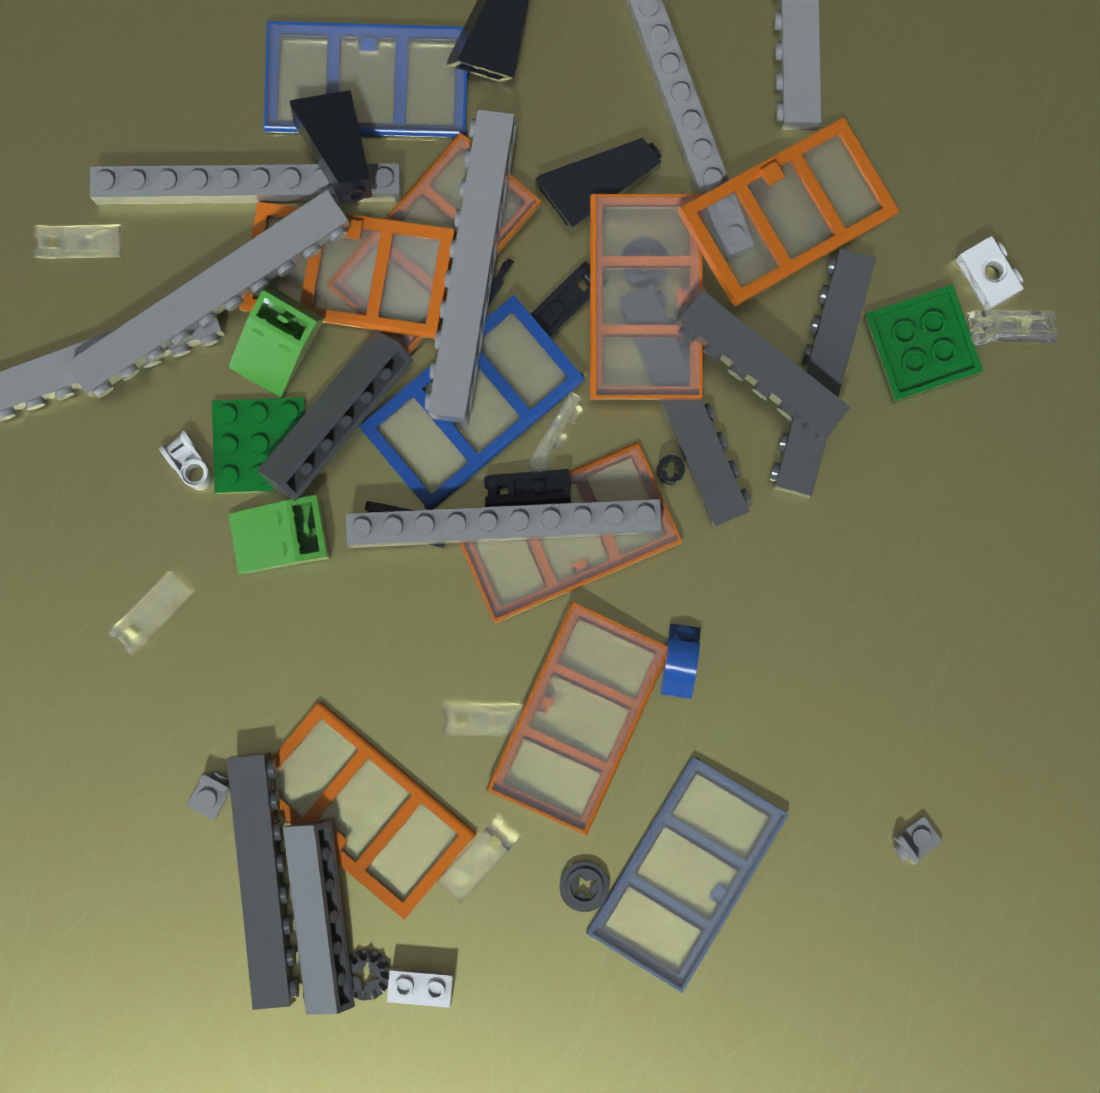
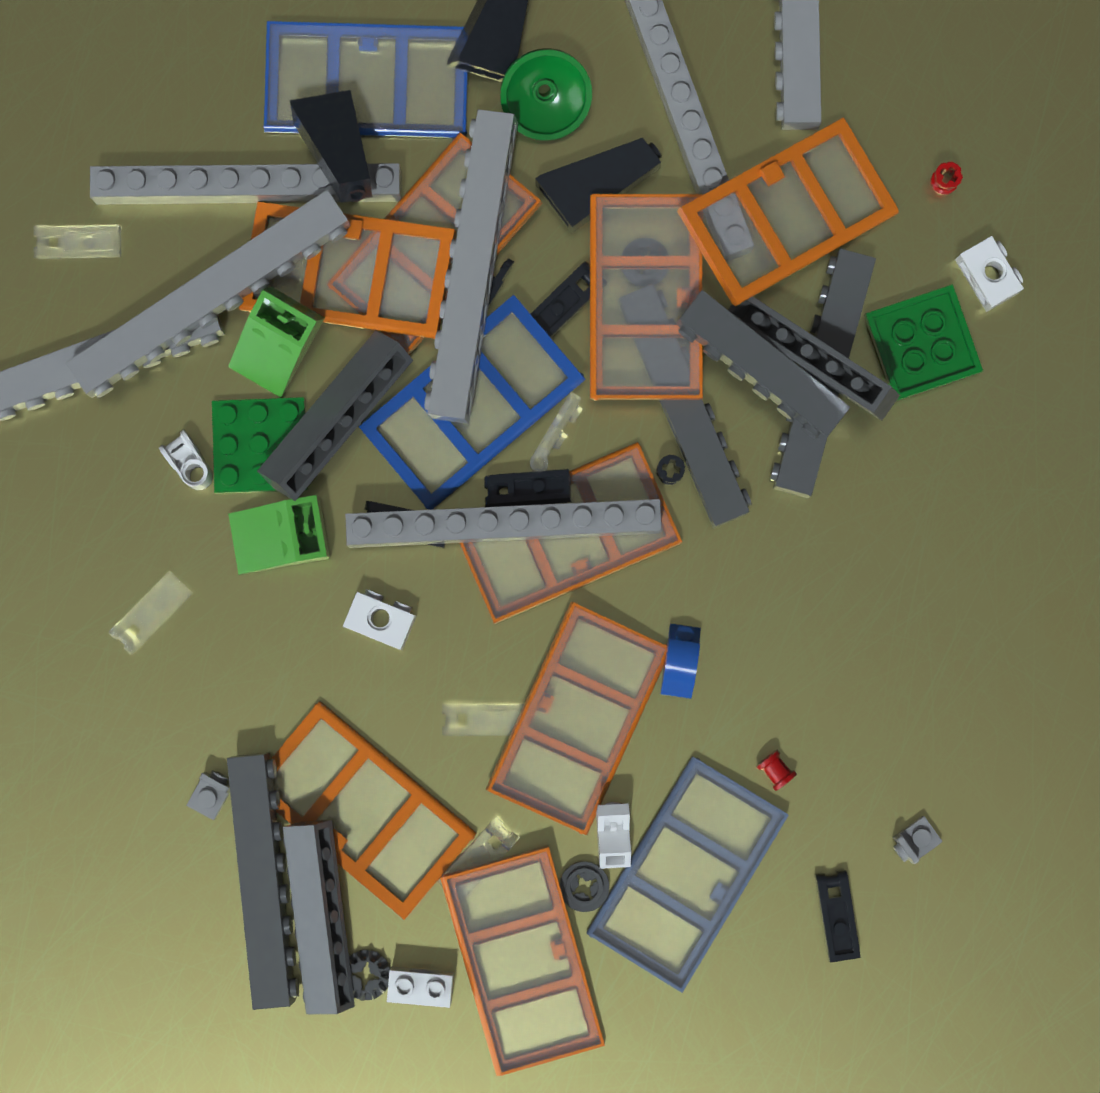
(361, 619): none -> white brick
(522, 961): none -> clear door
(549, 113): none -> green dish
(613, 835): none -> white brick
(776, 770): none -> red bush
(818, 358): none -> dark grey brick
(838, 917): none -> black plate
(955, 180): none -> red bush
(1012, 326): clear plate -> none

